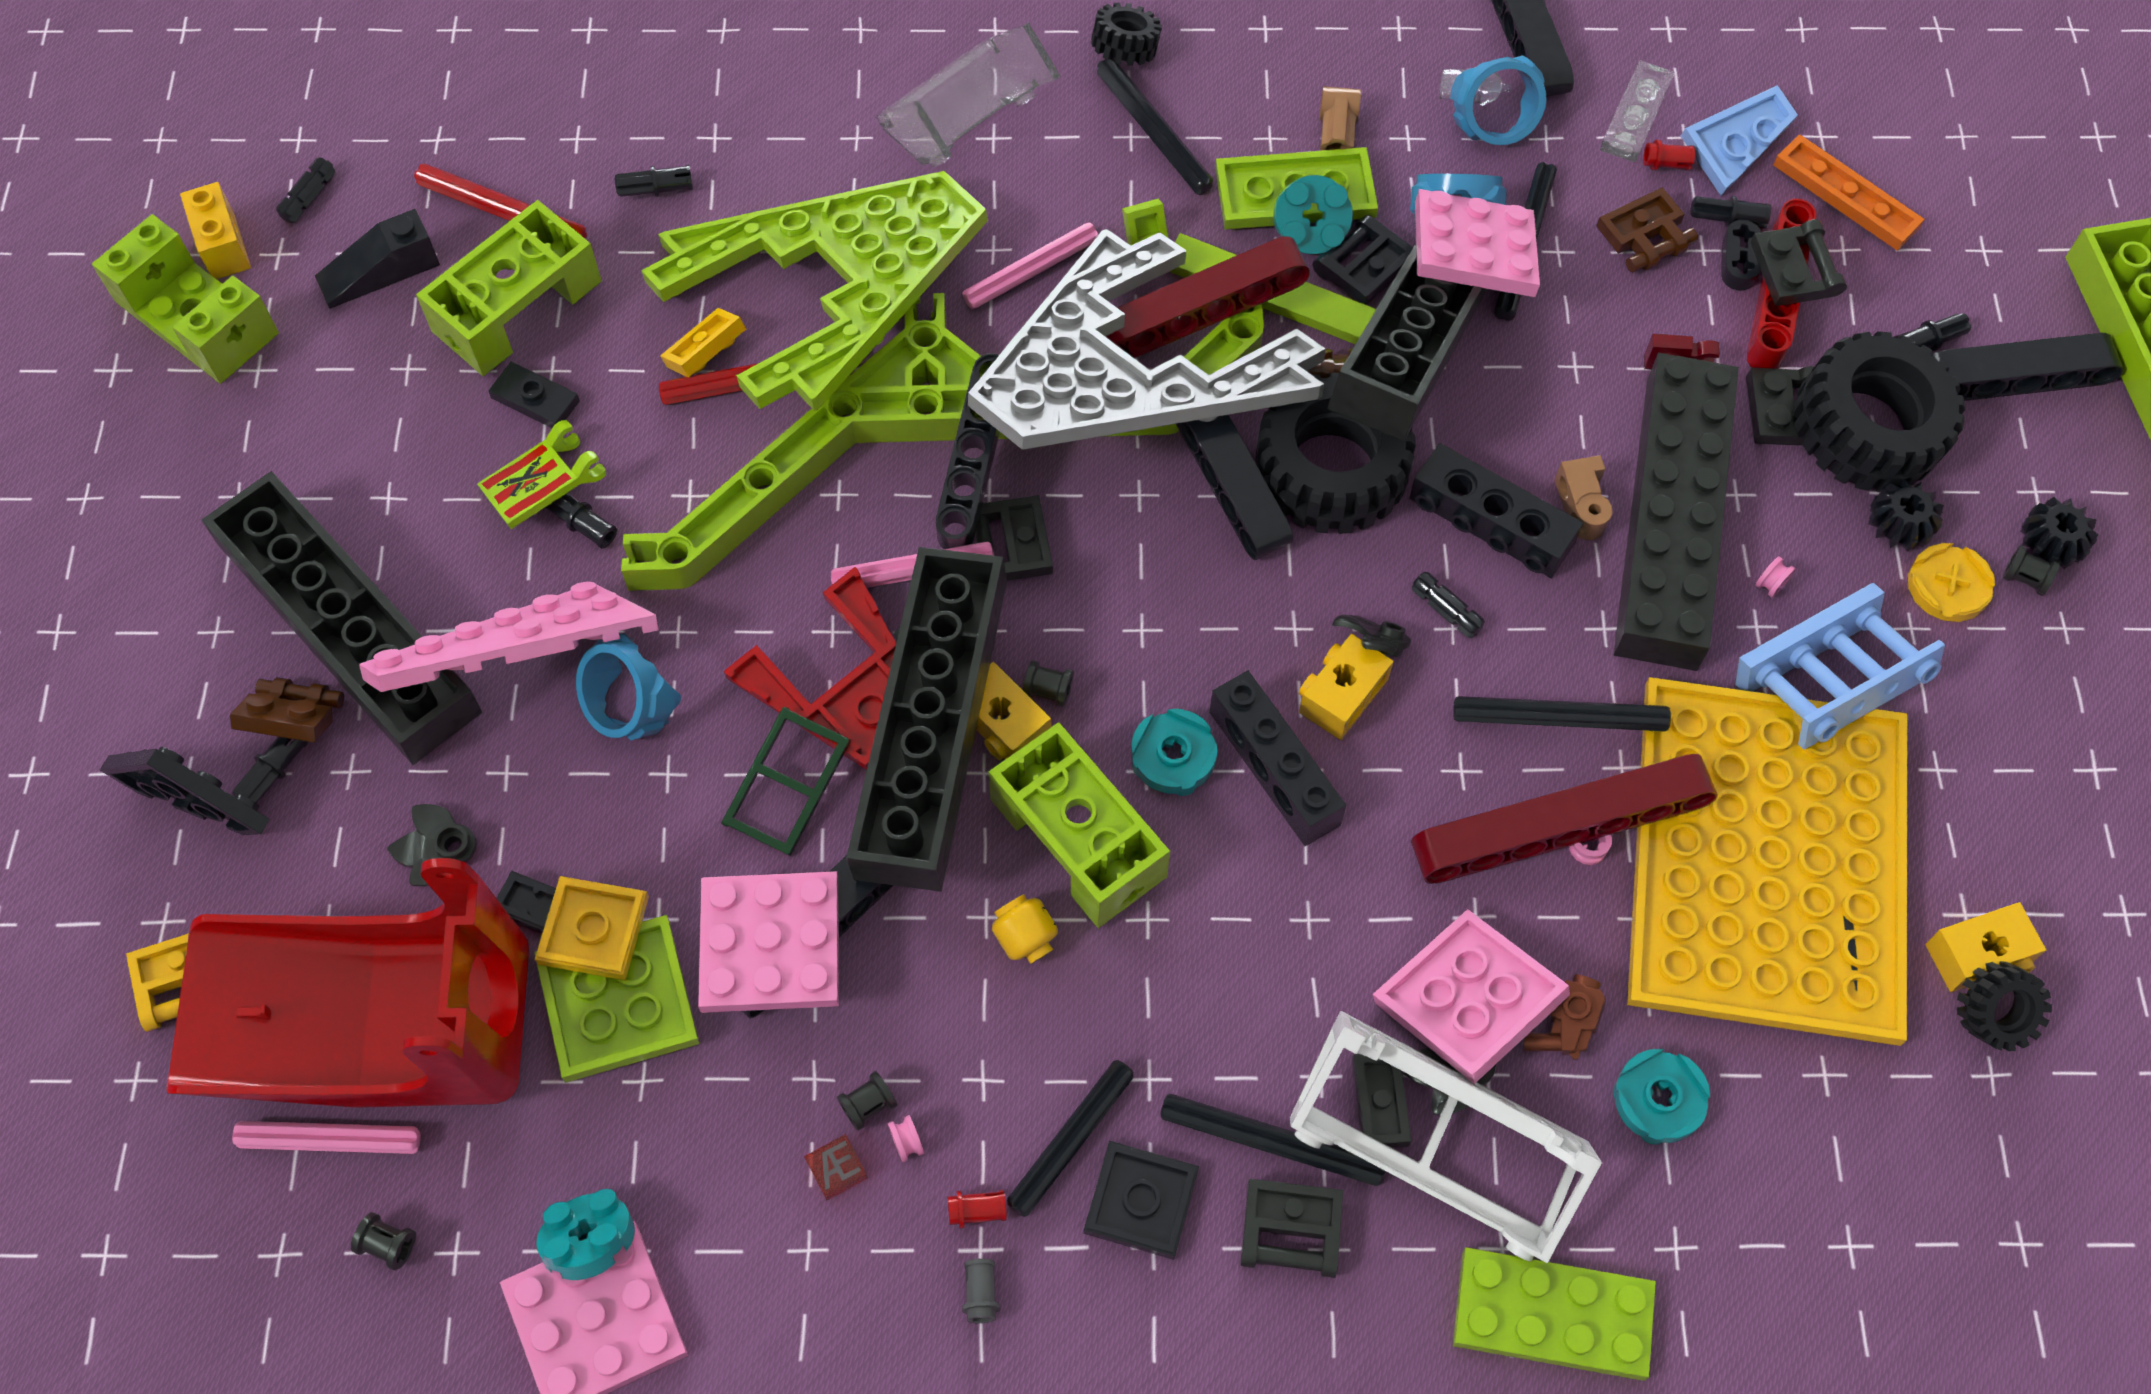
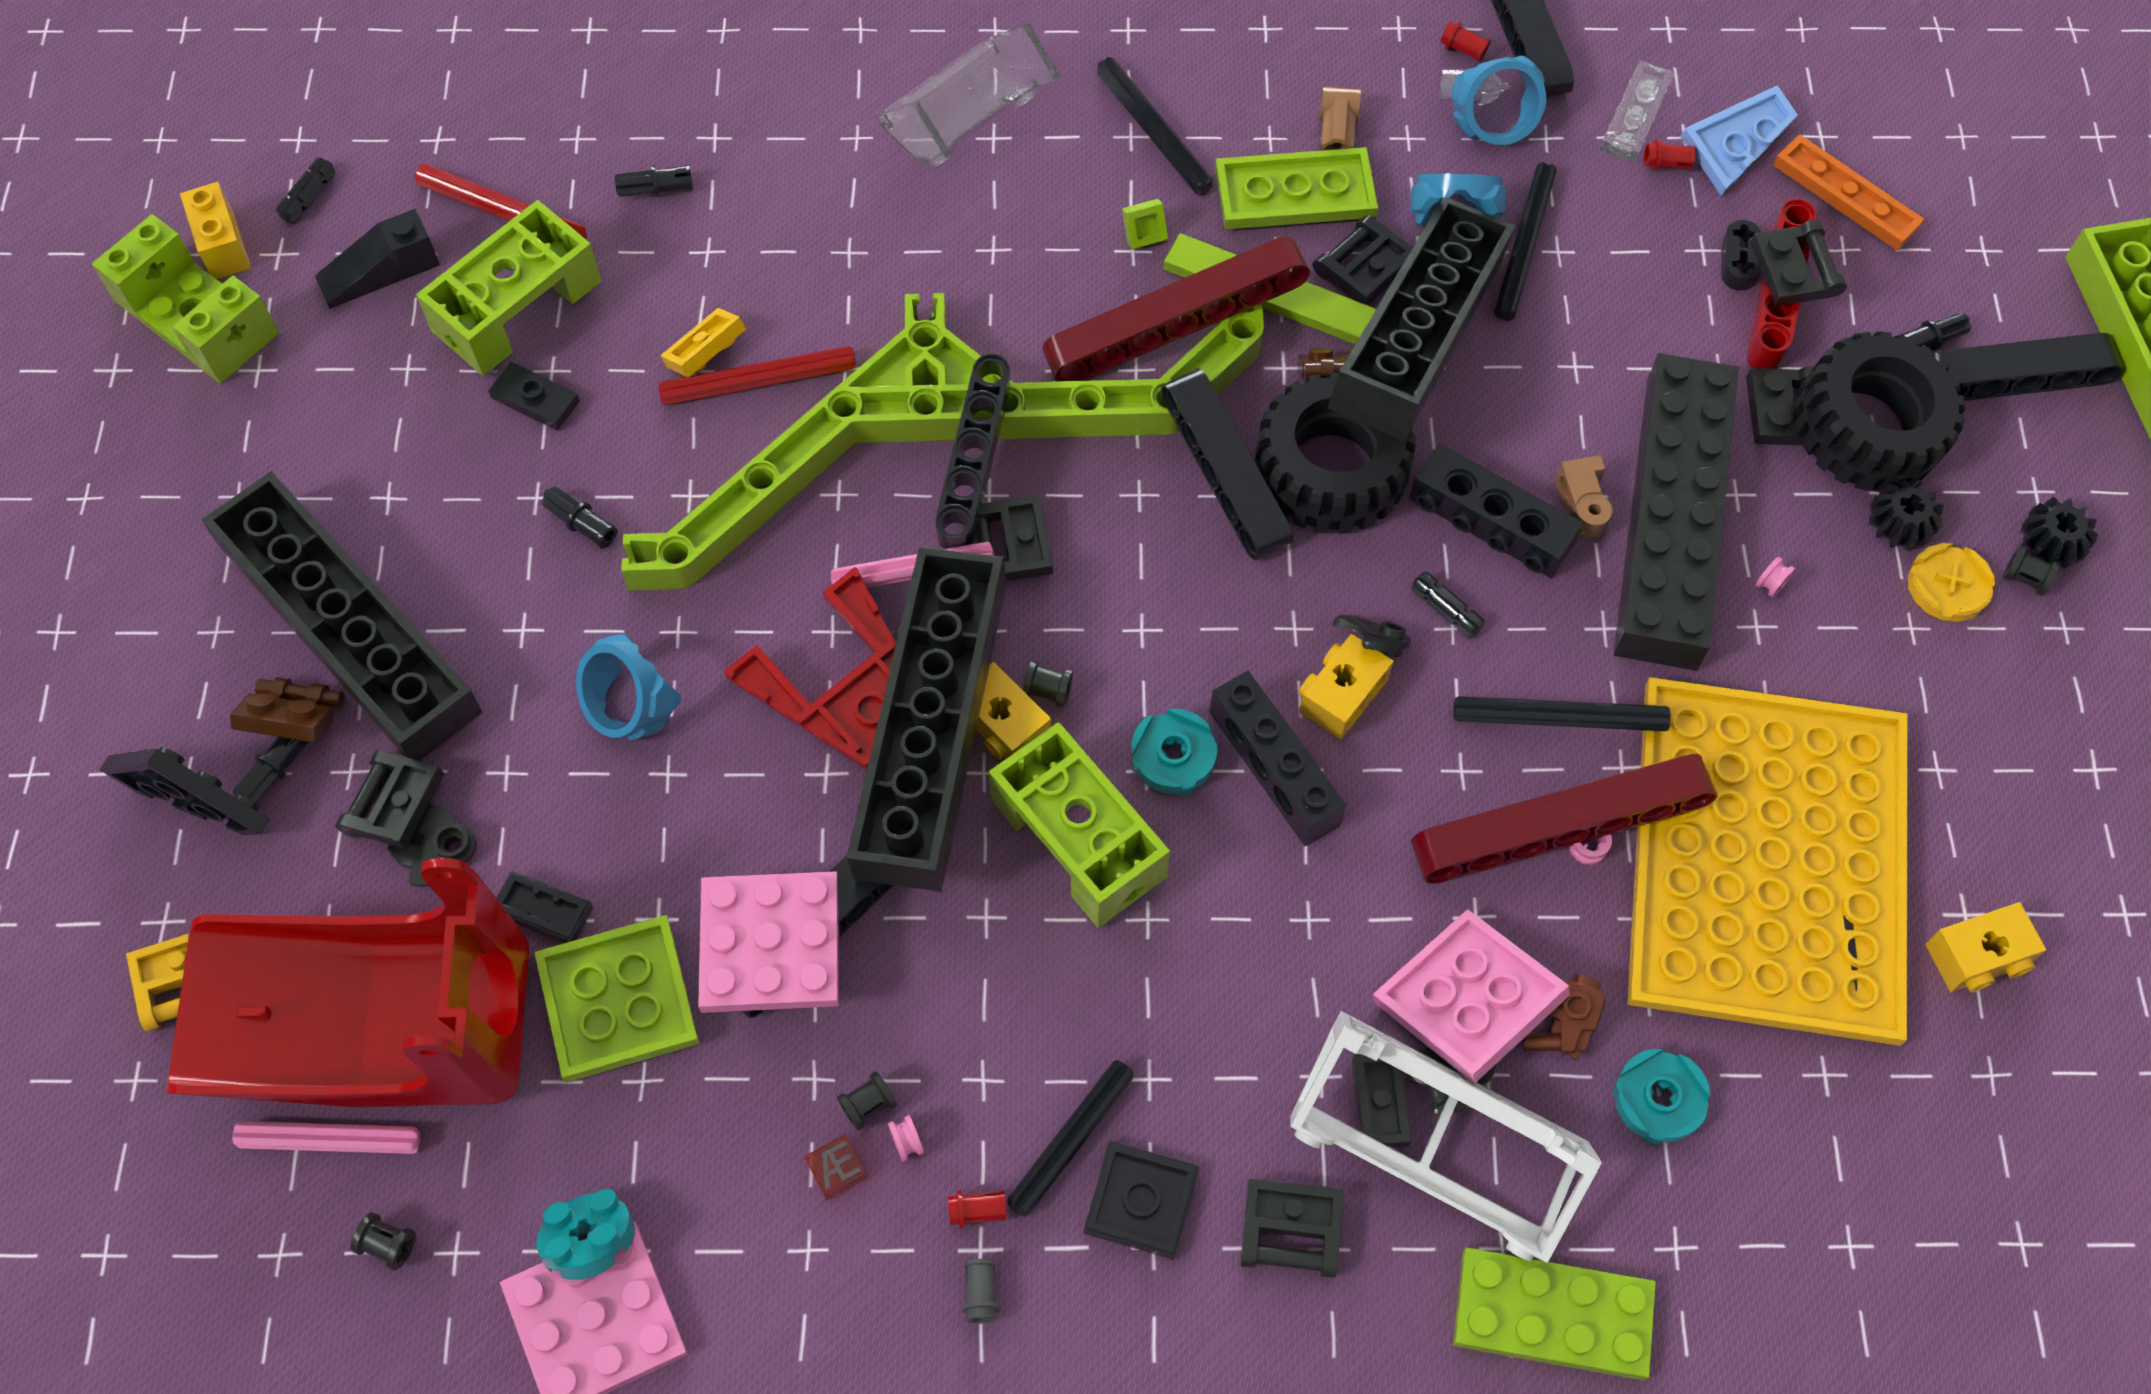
(399, 804): none -> pearl dark grey plate
(520, 634): bright pink wing -> none
(539, 476): lime flag -> none
(592, 928): yellow tile -> none
(813, 794): dark green window -> none
(878, 238): lime wing -> none
(1024, 929): yellow head -> none
(1029, 266): bright pink axle -> none
(1074, 384): light grey wing -> none
(1126, 34): black tyre -> none
(1267, 1138): black axle -> none
(1331, 200): teal plate -> none
(1465, 41): none -> red pin
(1476, 243): bright pink plate -> none
(1641, 220): reddish brown plate -> none
(1679, 346): dark red plate -> none
(1731, 210): black axle -> none
(1831, 631): light blue fence -> none
(2019, 1021): black tyre -> none

